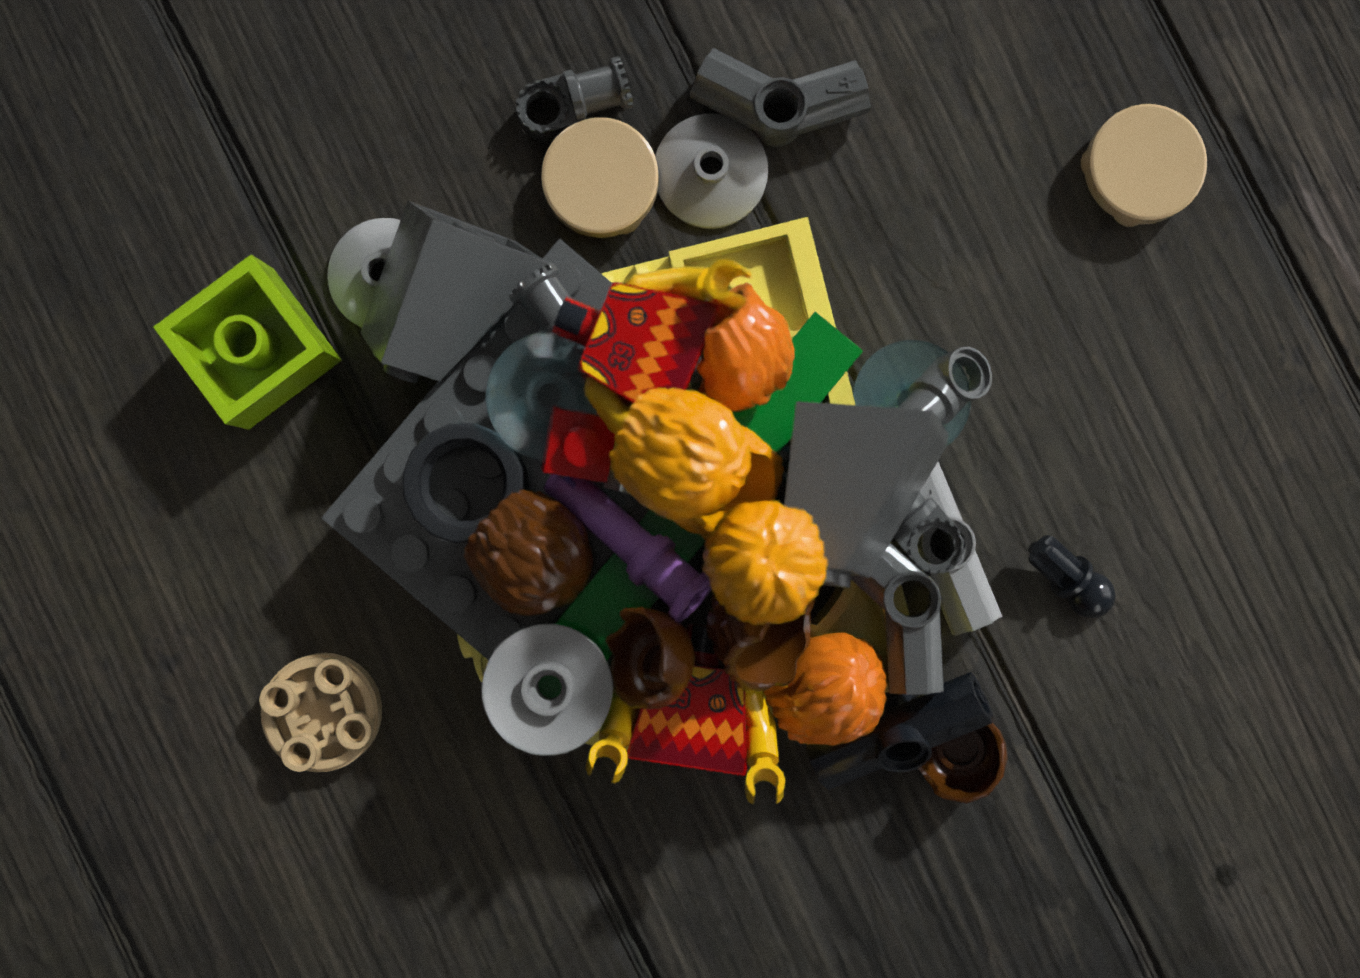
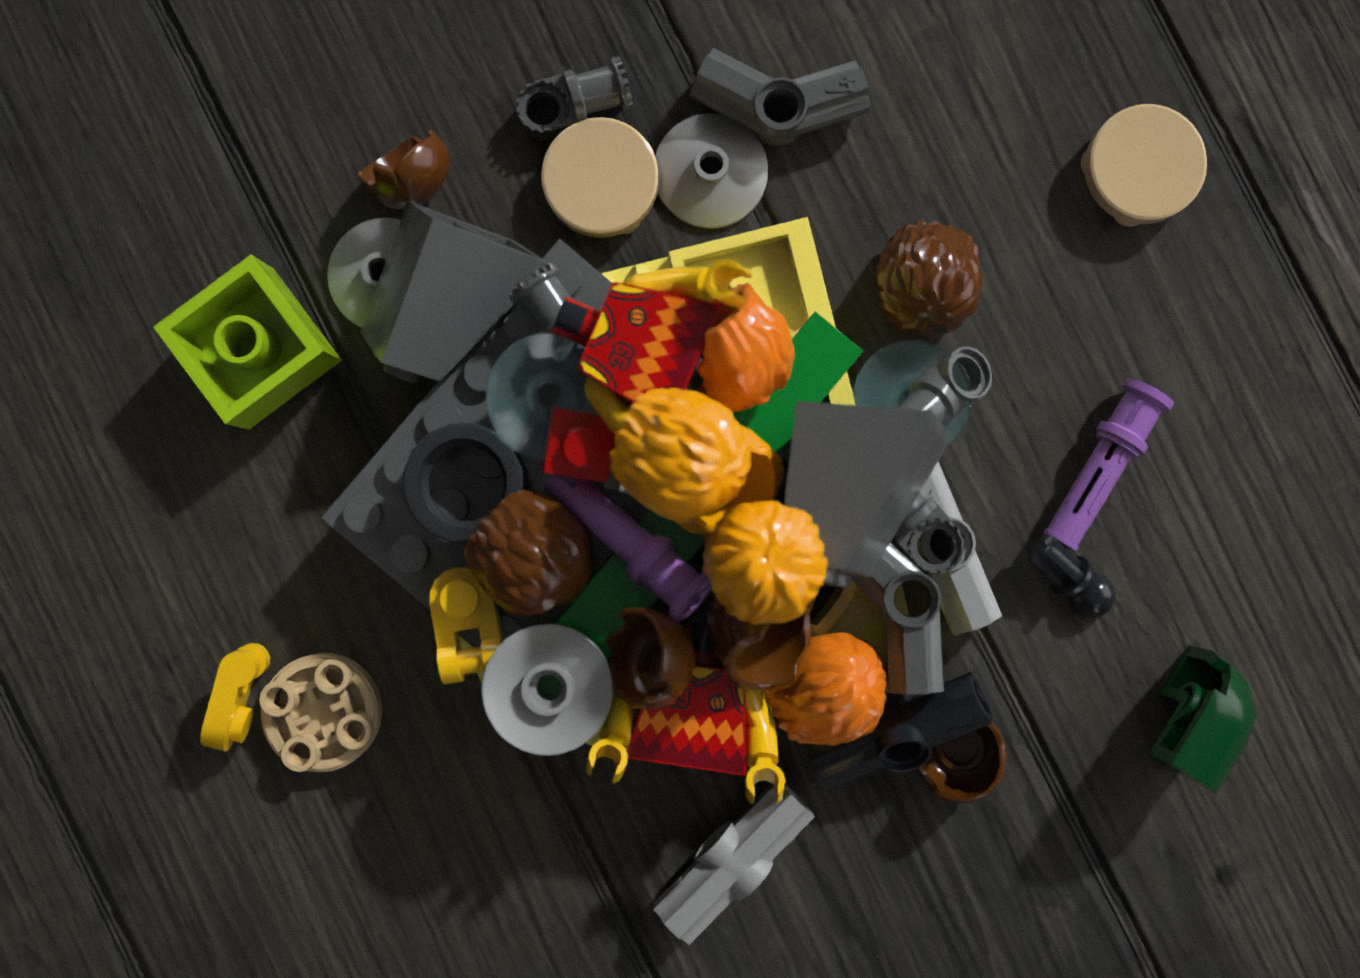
(227, 715): none -> yellow plate
(408, 172): none -> reddish brown hair
(461, 605): none -> yellow plate
(732, 862): none -> light grey piece
(929, 279): none -> reddish brown hair
(1126, 435): none -> medium lavender pin
(1210, 720): none -> dark green brick

